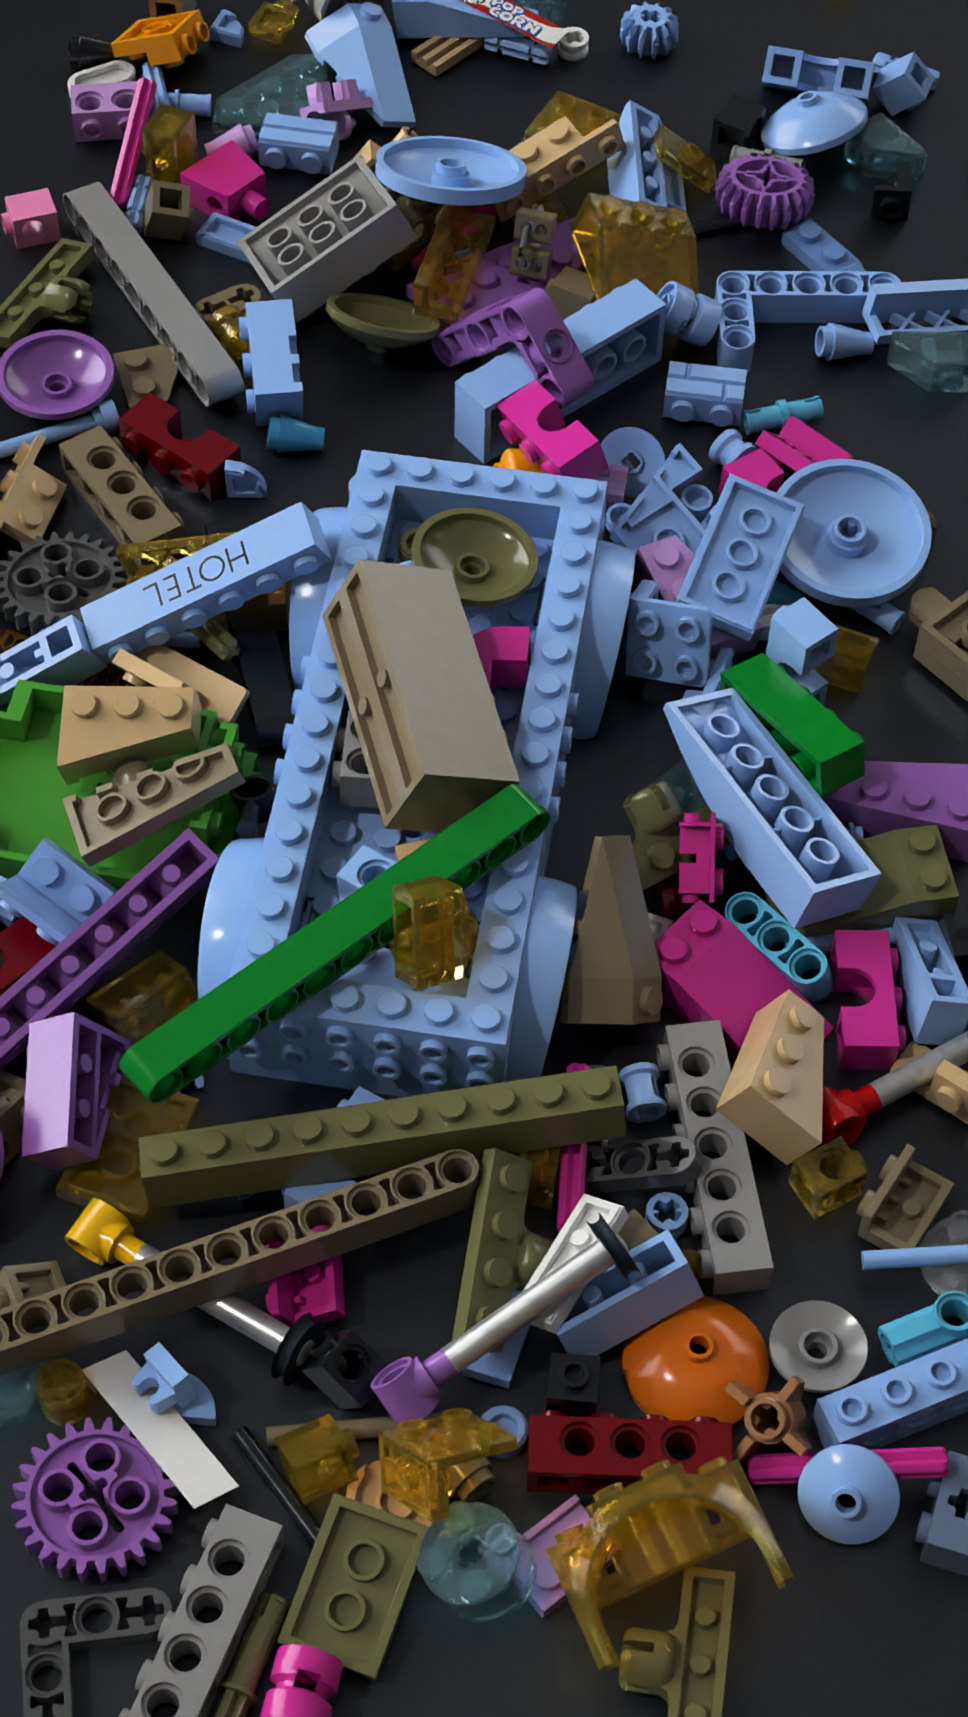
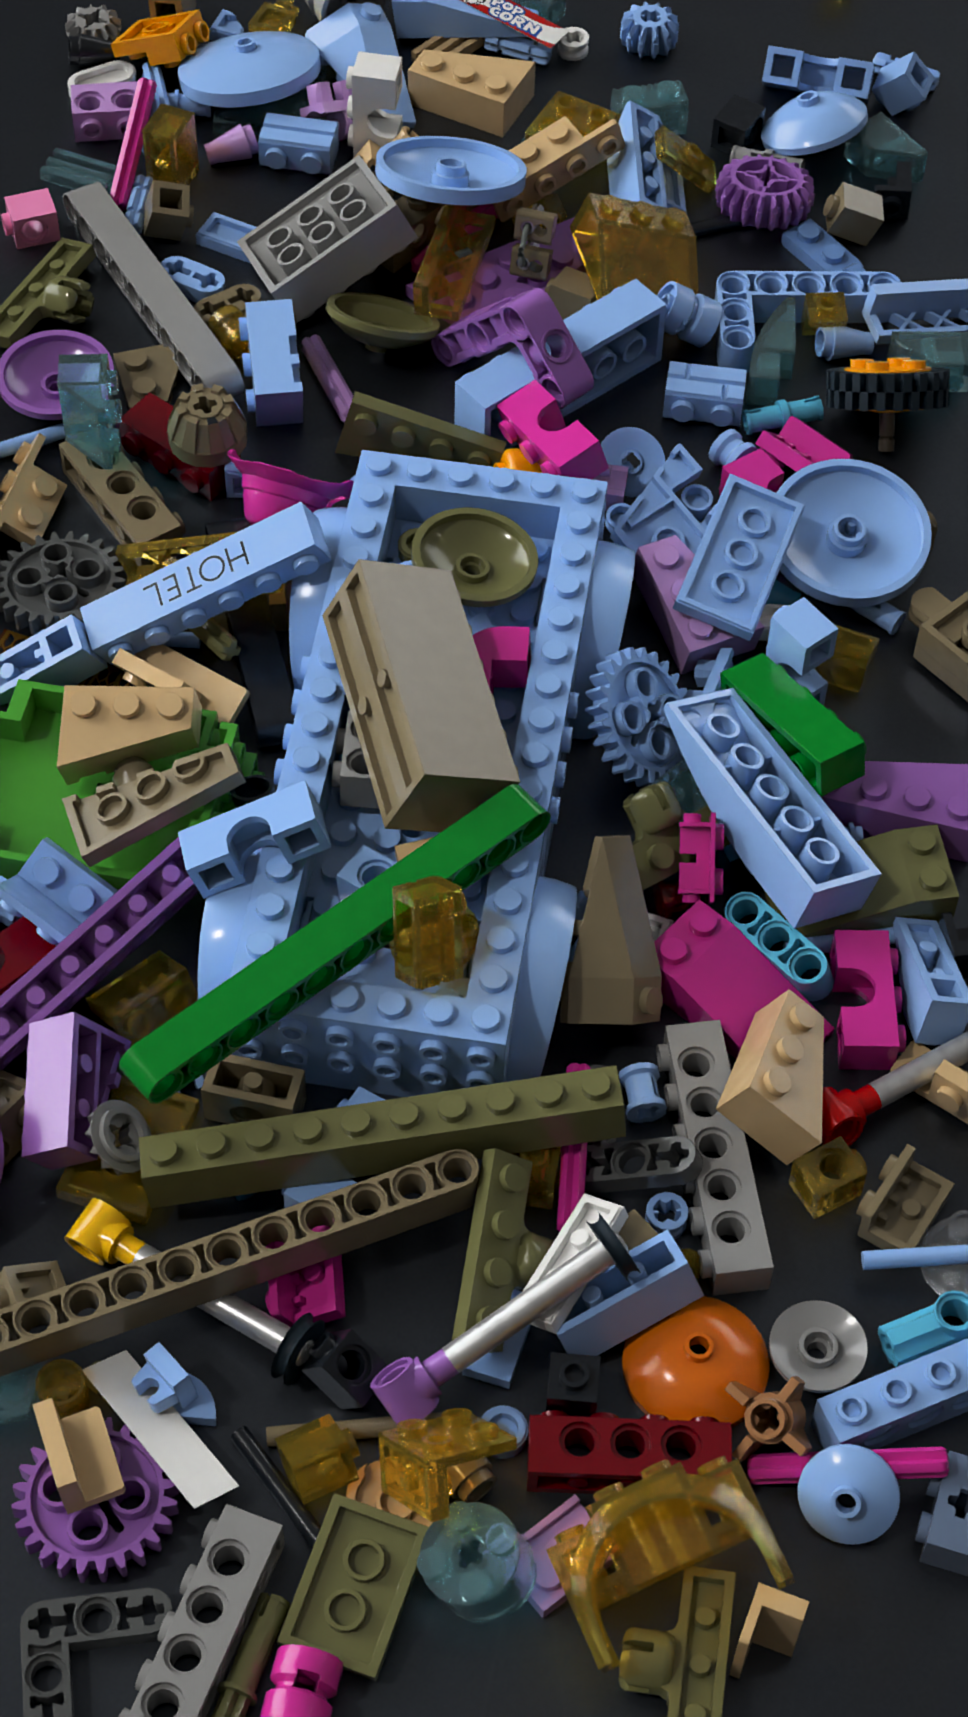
(79, 1456): none -> tan panel
(80, 169): none -> clear light blue tile
(89, 407): none -> clear light blue slope
(101, 22): none -> light grey gear
(108, 1118): none -> light grey gear
(194, 278): none -> light blue beam
(206, 427): none -> dark tan piece
(220, 846): none -> light blue arch
(227, 184): dark pink torso -> none
(249, 69): none -> light blue dish
(252, 1090): none -> dark tan brick
(274, 488): none -> dark pink piece
(293, 435): dark azure cone -> none
(328, 375): none -> lavender axle
(374, 86): none -> white arch
(398, 430): none -> olive wing
(472, 88): none -> tan wedge
(630, 714): none -> light blue gear
(663, 98): none -> clear light blue brick
(667, 638): light blue bracket -> none
(772, 355): none -> clear light blue slope
(772, 1623): none -> tan panel
(823, 311): none -> clear yellow bracket
(854, 213): none -> dark tan brick
(887, 390): none -> black wheel

